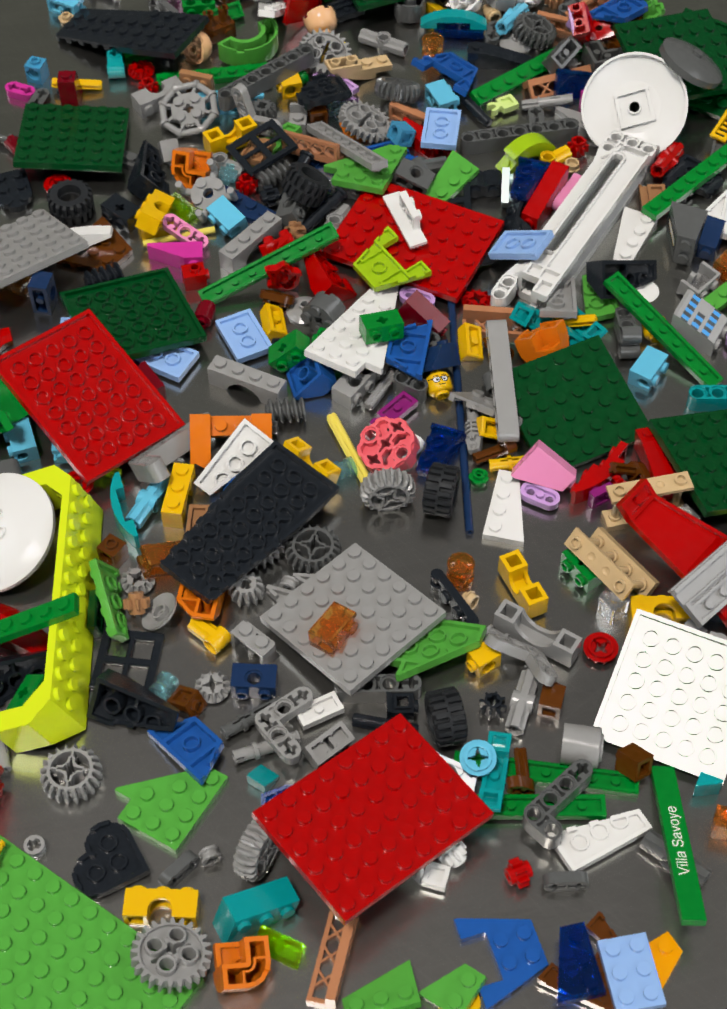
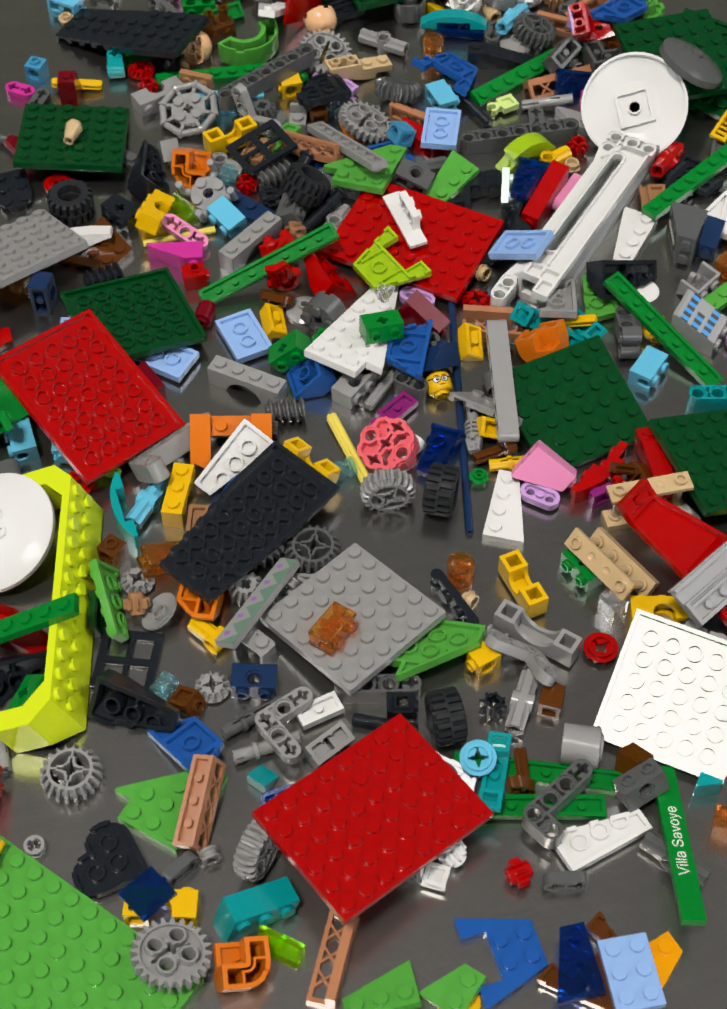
(72, 130): none -> tan cone
(147, 894): none -> clear blue piece
(197, 802): none -> nougat fence
(257, 603): none -> light grey tile
(383, 293): none -> clear plate
(483, 273): none -> tan plate
(641, 784): none -> dark grey brick

